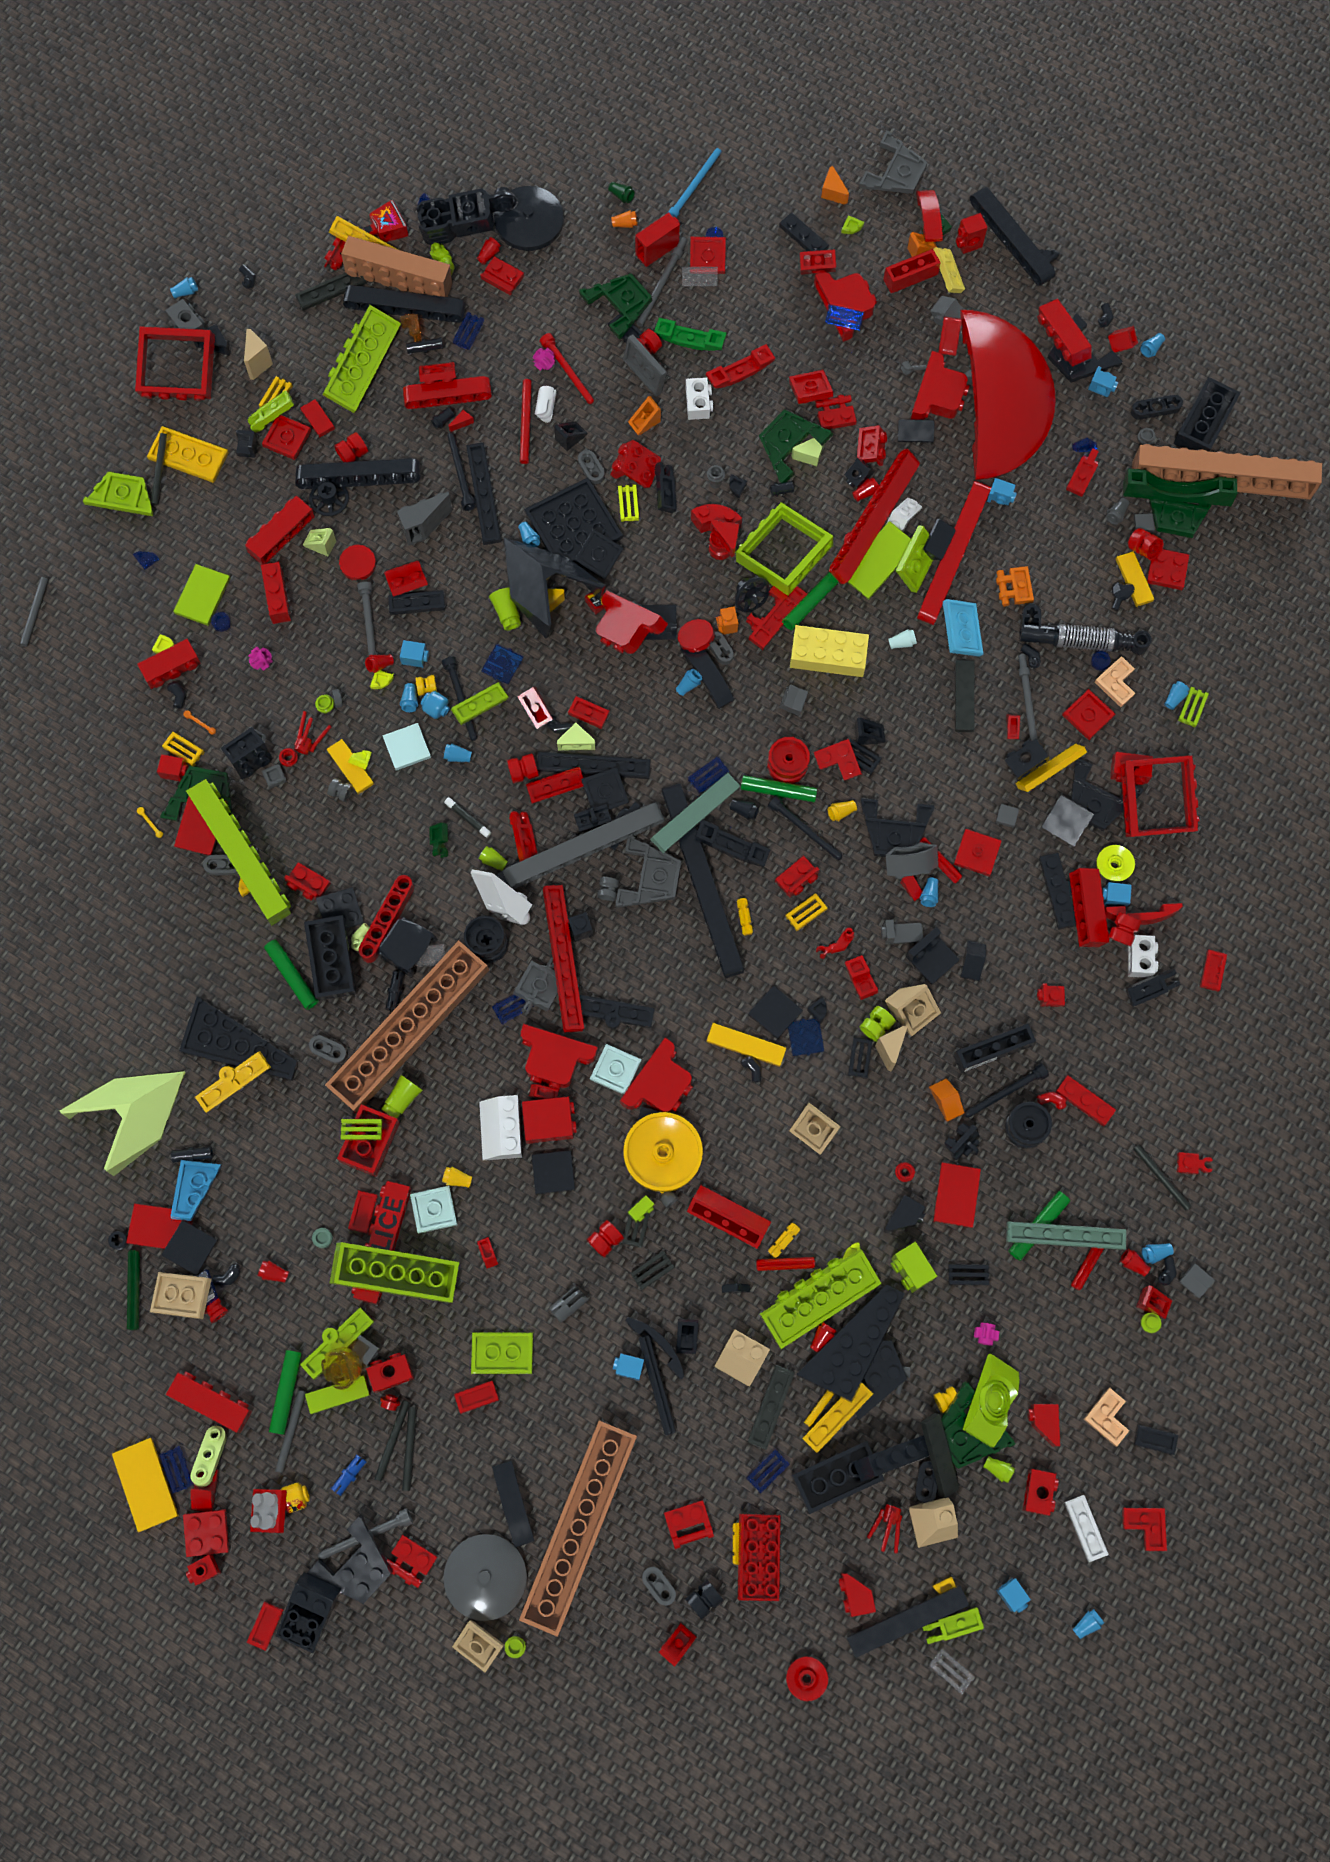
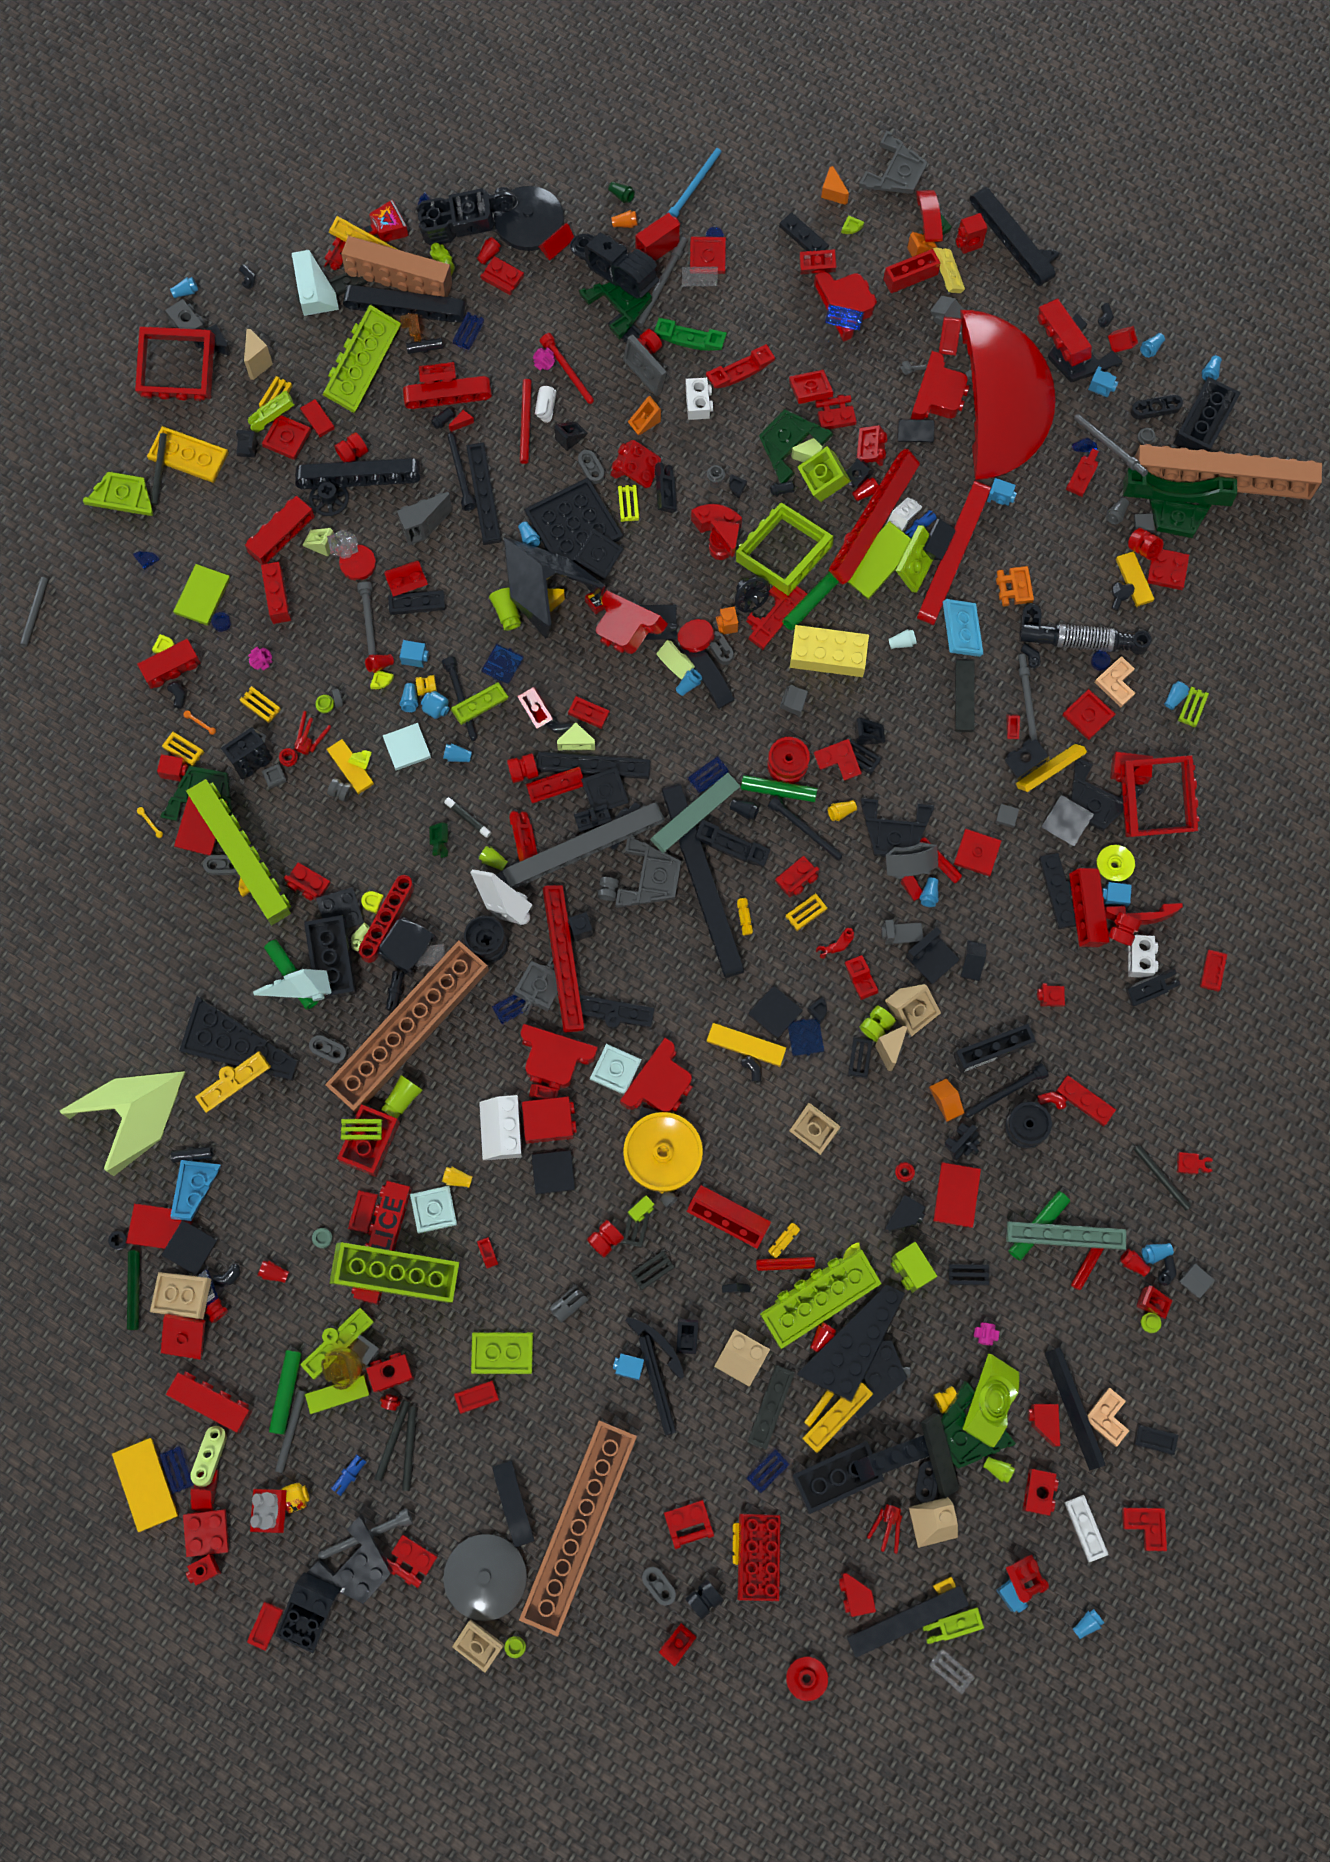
(182, 1336): none -> red plate
(248, 695): none -> yellow tile
(299, 984): none -> light aqua wedge
(313, 287): none -> light aqua wedge
(342, 544): none -> clear brick
(372, 901): none -> neon yellow tile
(557, 241): none -> red slope
(609, 259): none -> black brick
(674, 660): none -> yellowish green slope
(824, 474): none -> lime brick
(924, 521): none -> blue pin
(1024, 1571): none -> red plate
(1075, 1409): none -> black tile
(1132, 462): none -> dark grey bar
(1212, 369): none -> dark azure cone

